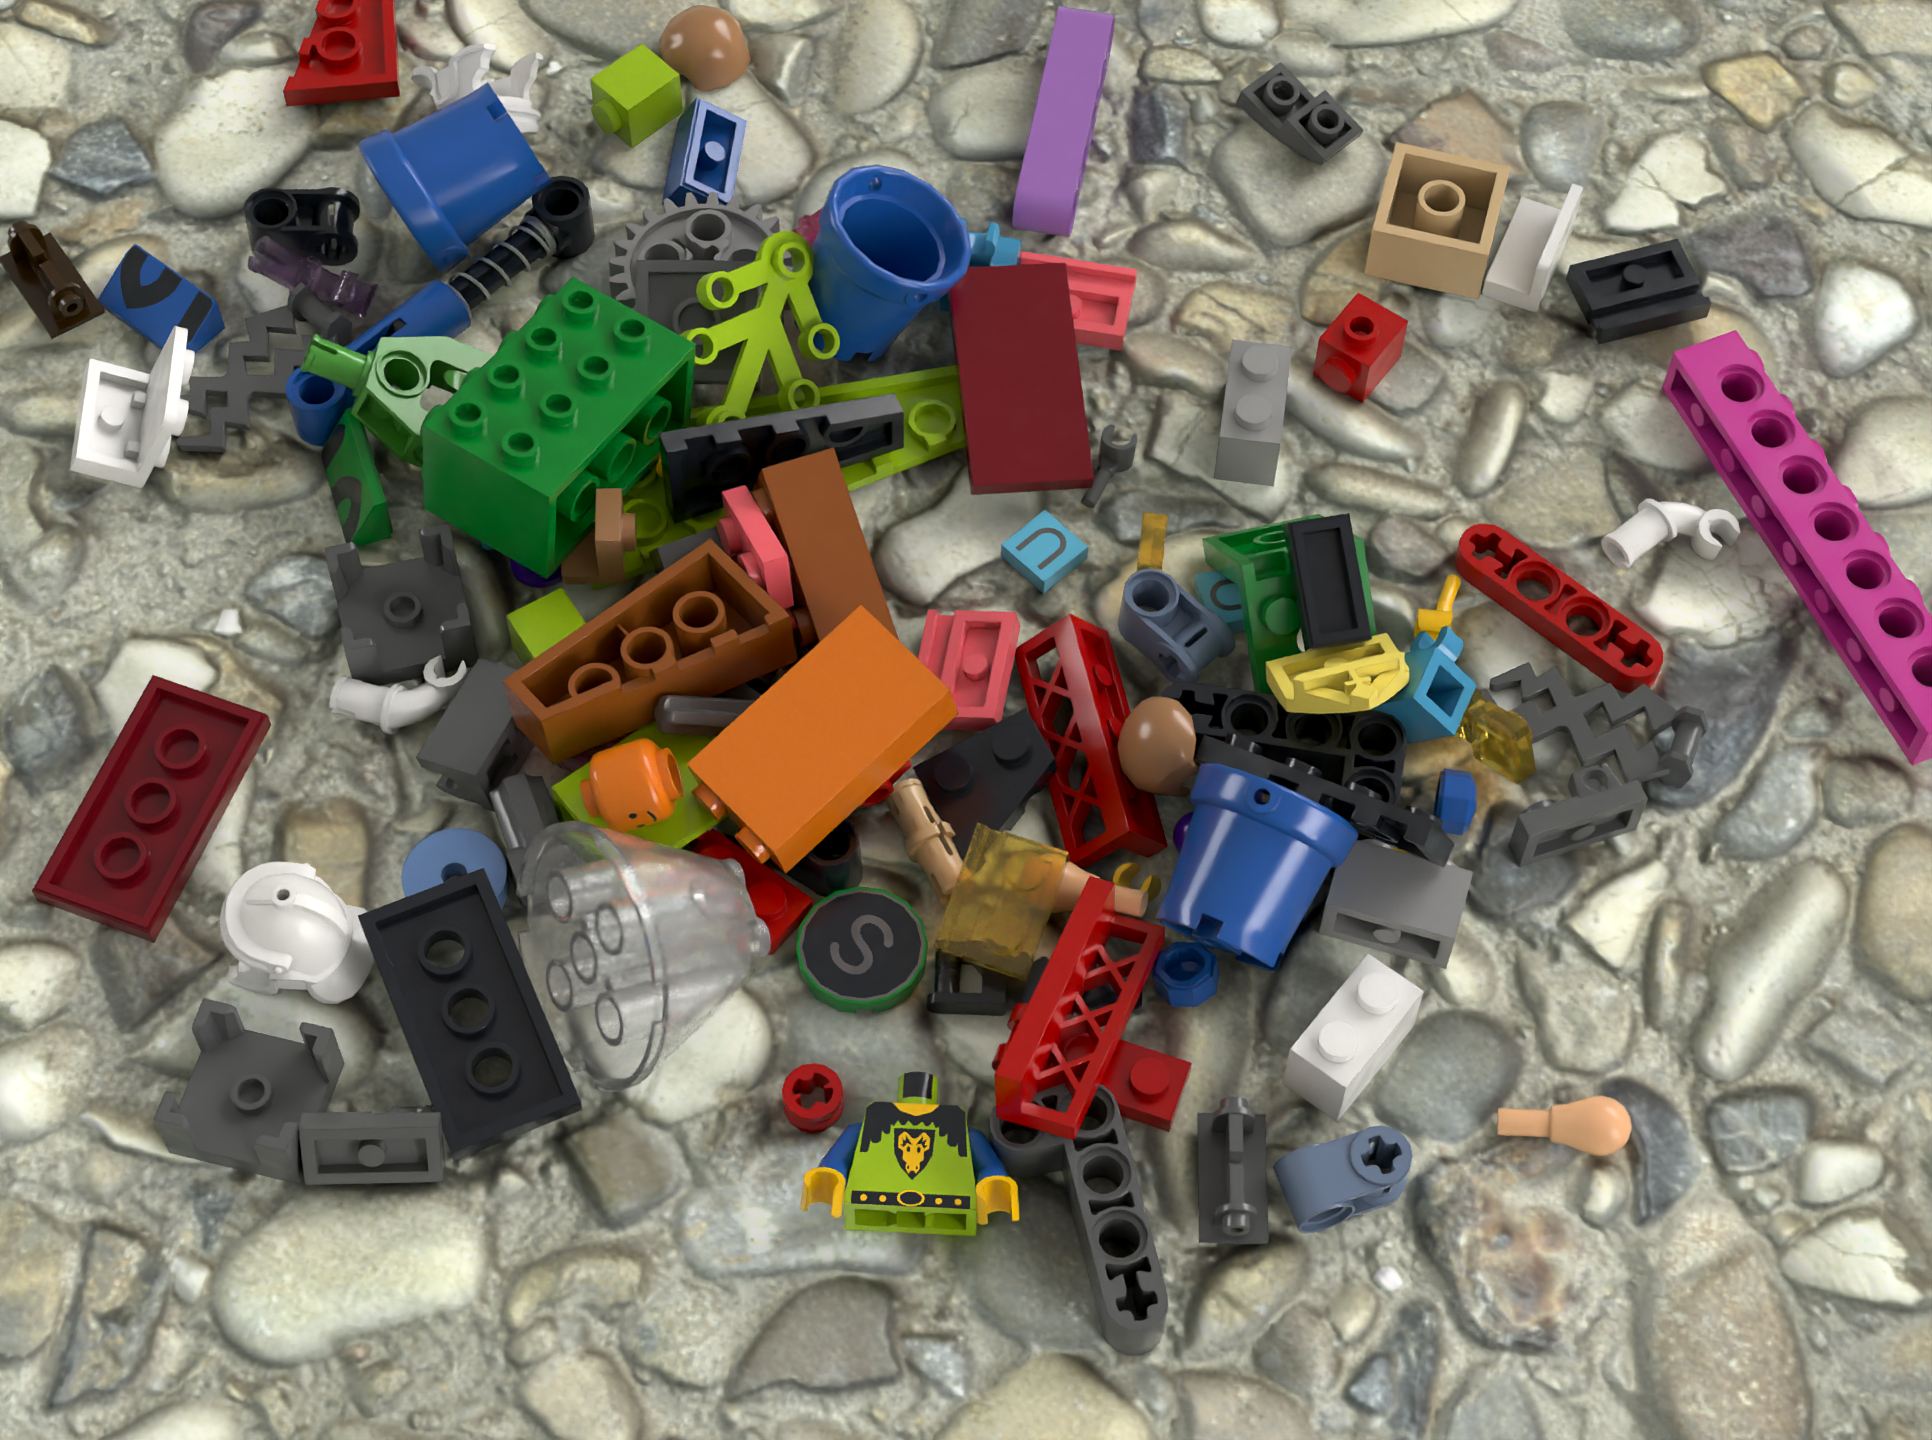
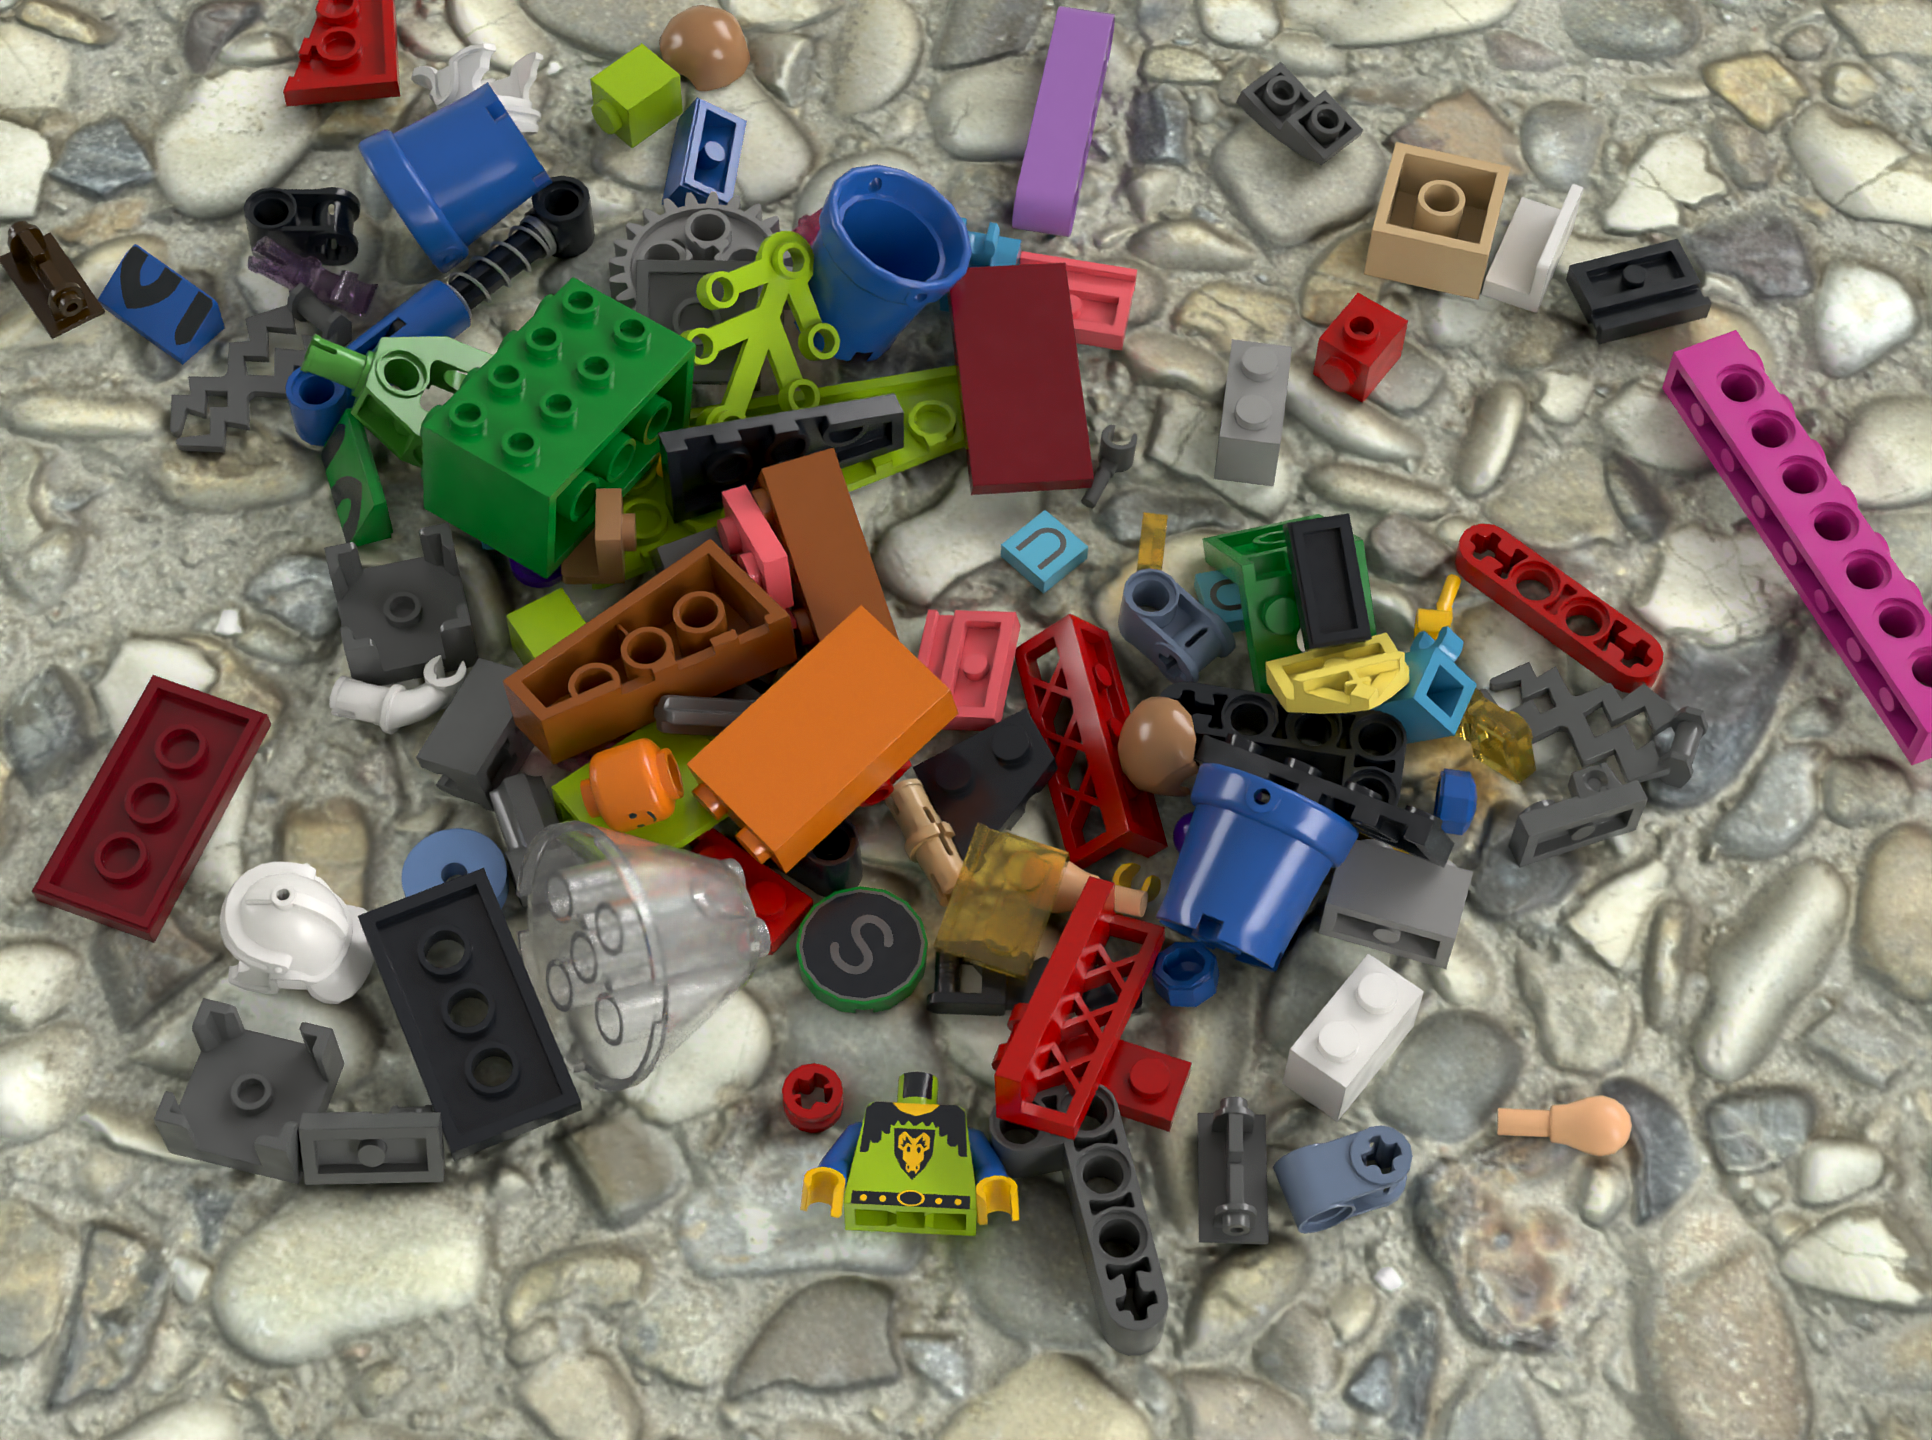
(131, 414): white bracket -> none
(1662, 522): white piece -> none

